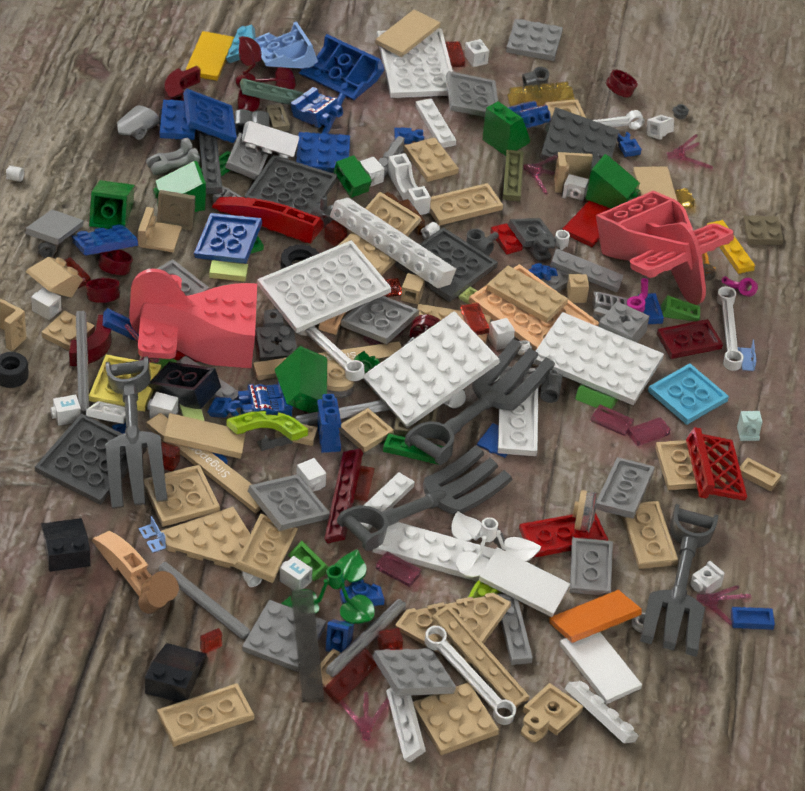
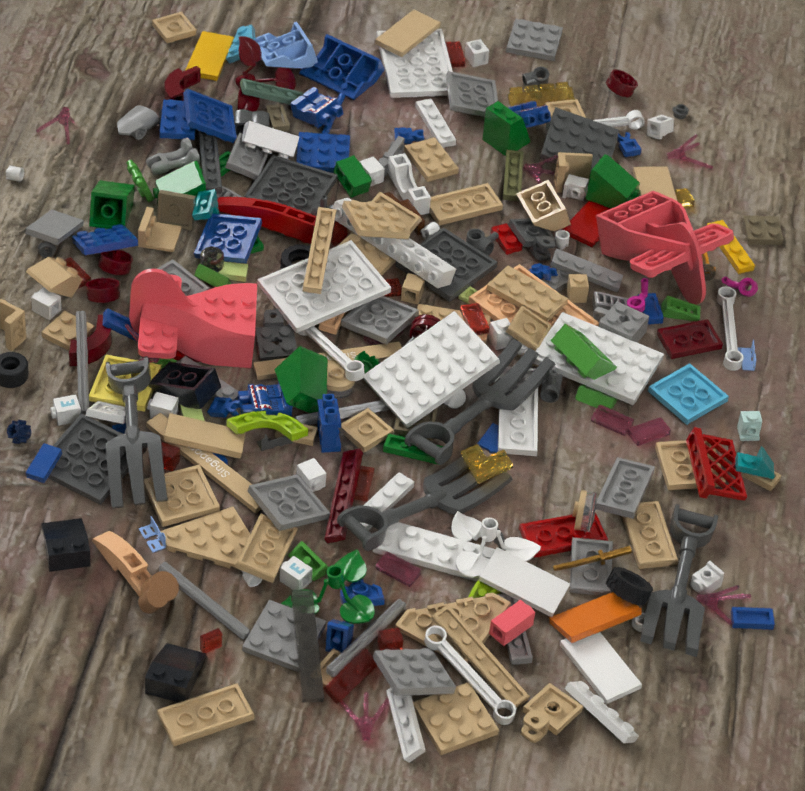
(19, 431): none -> dark blue gear
(43, 463): none -> blue tile
(63, 118): none -> clear pink plant
(139, 181): none -> bright green plate
(174, 27): none -> tan plate
(205, 205): none -> teal slope
(211, 276): none -> bright green slope
(212, 258): none -> clear smoke head
(319, 250): none -> tan plate
(375, 219): none -> tan plate
(485, 467): none -> clear yellow plate
(512, 622): none -> coral brick
(528, 328): none -> tan tile
(544, 207): none -> tan slope
(582, 353): none -> bright green slope
(600, 557): none -> pearl gold sword
(629, 586): none -> black tyre
(756, 465): none -> teal slope

